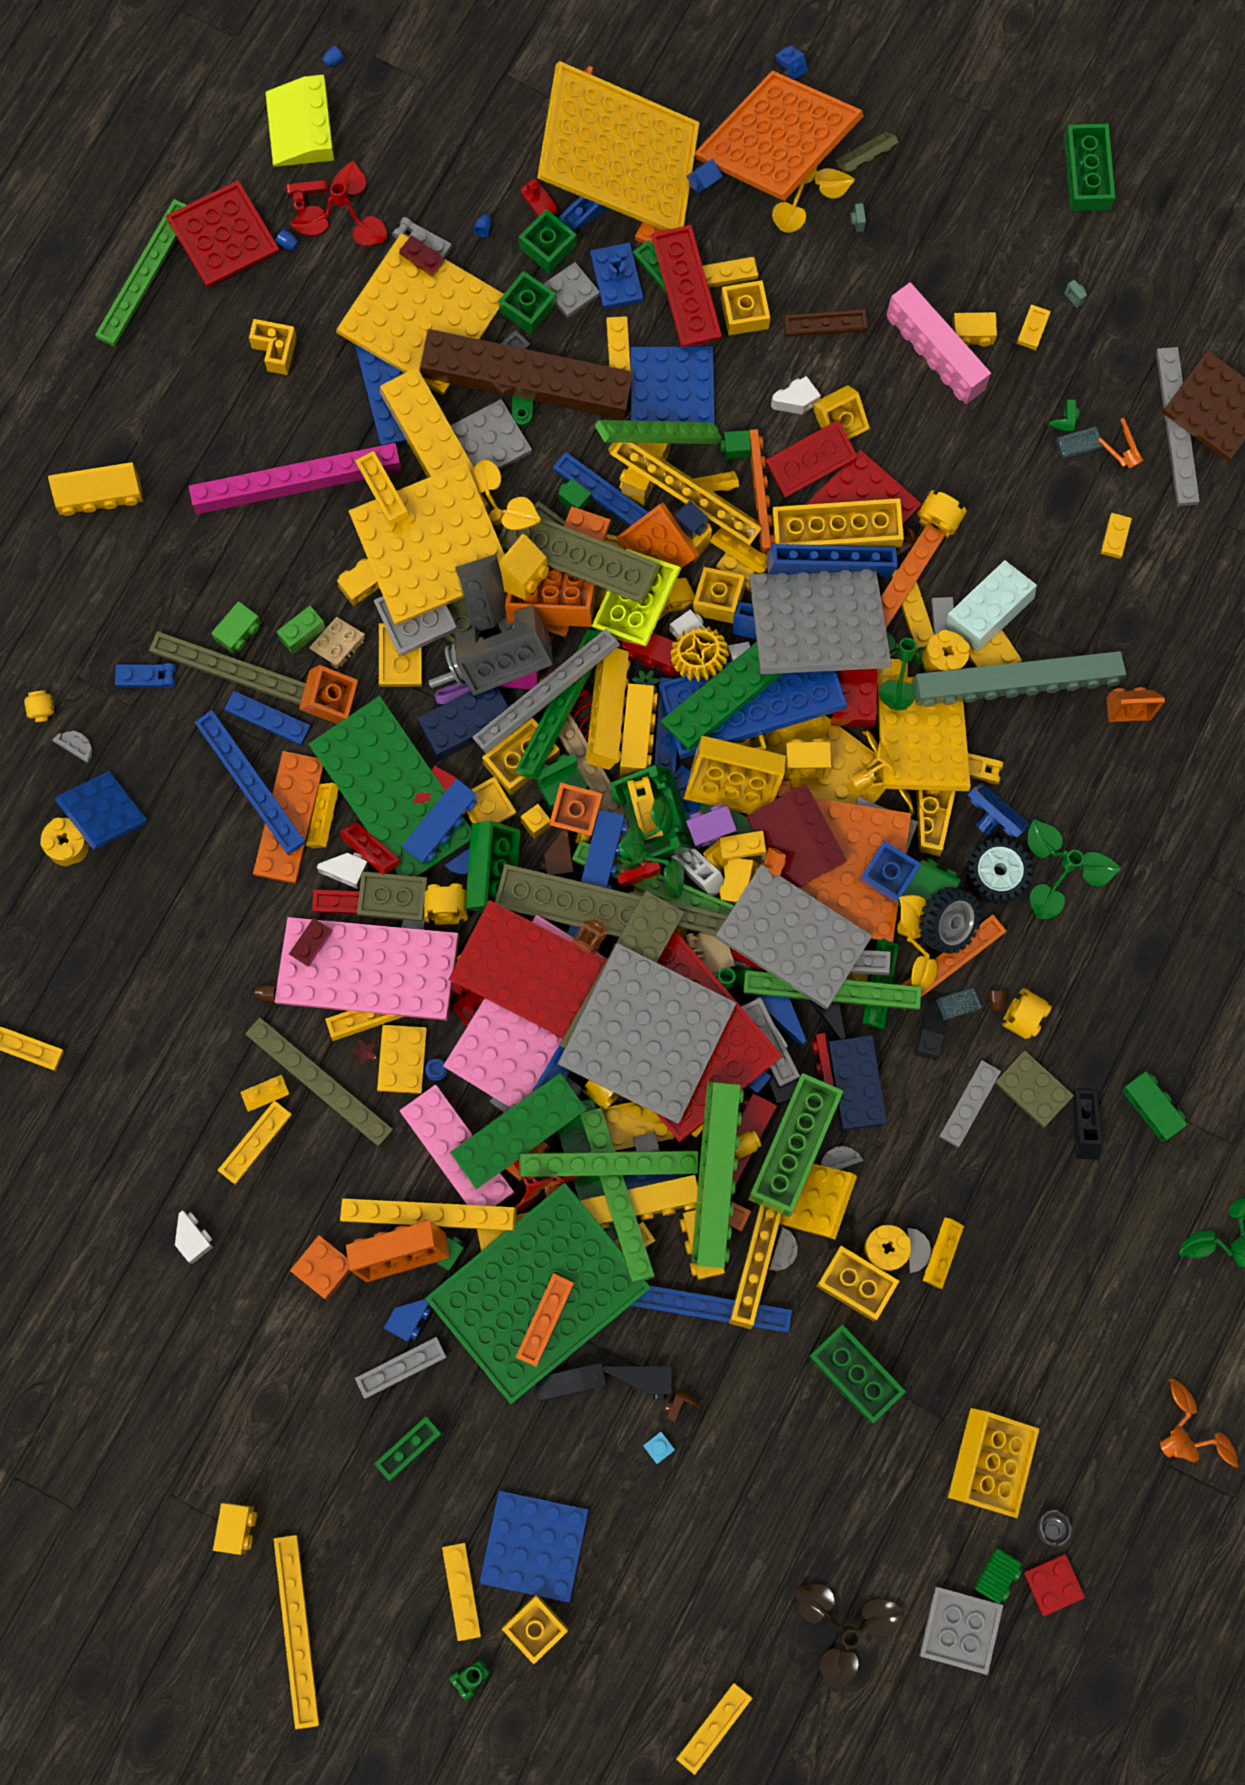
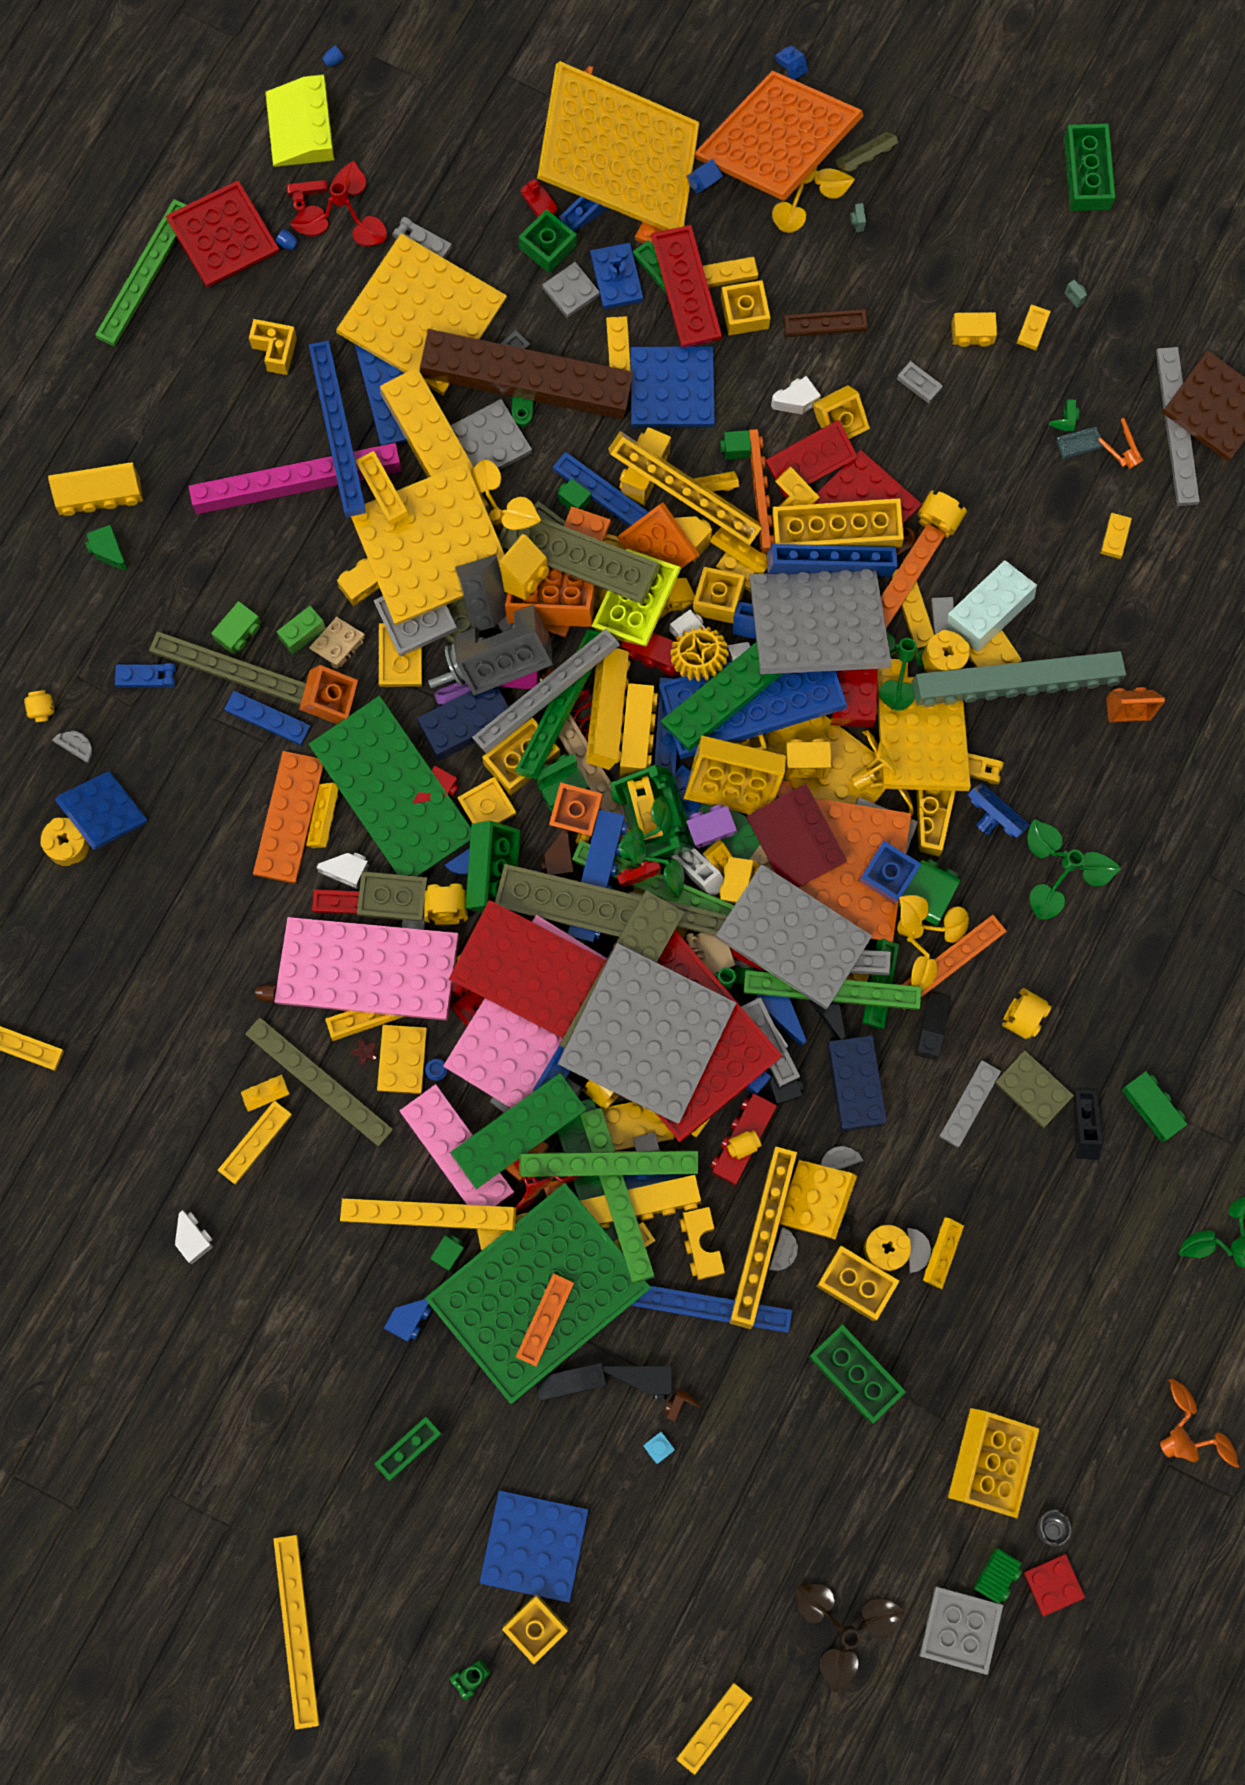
(105, 547): none -> green slope
(234, 1528): yellow brick -> none
(250, 782): blue plate -> none
(310, 942): dark red plate -> none
(322, 1268): orange brick -> none
(337, 429): none -> blue plate
(369, 848): red plate -> none
(397, 1251): orange brick -> none
(400, 1368): light grey plate -> none
(422, 256): dark red plate -> none
(440, 821): blue brick -> none
(461, 1592): yellow plate -> none
(483, 226): blue hose -> none
(527, 302): green brick -> none
(535, 821): yellow brick -> none
(584, 940): clear orange brick -> none
(650, 681): green plant -> none
(658, 432): bright green plate -> none
(692, 520): dark blue brick -> none
(716, 1174): bright green brick -> none
(739, 1217): orange plate -> none
(743, 845): yellow plate -> none
(774, 861): orange plate -> none
(795, 1145): bright green brick -> none
(796, 488): none -> yellow plate
(823, 1065): red plate -> none
(919, 382): none -> light grey plate
(938, 343): bright pink brick -> none
(950, 920): black wheel -> none
(958, 1004): clear light blue tile -> none
(997, 1000): reddish brown hose -> none
(999, 887): wheel -> none

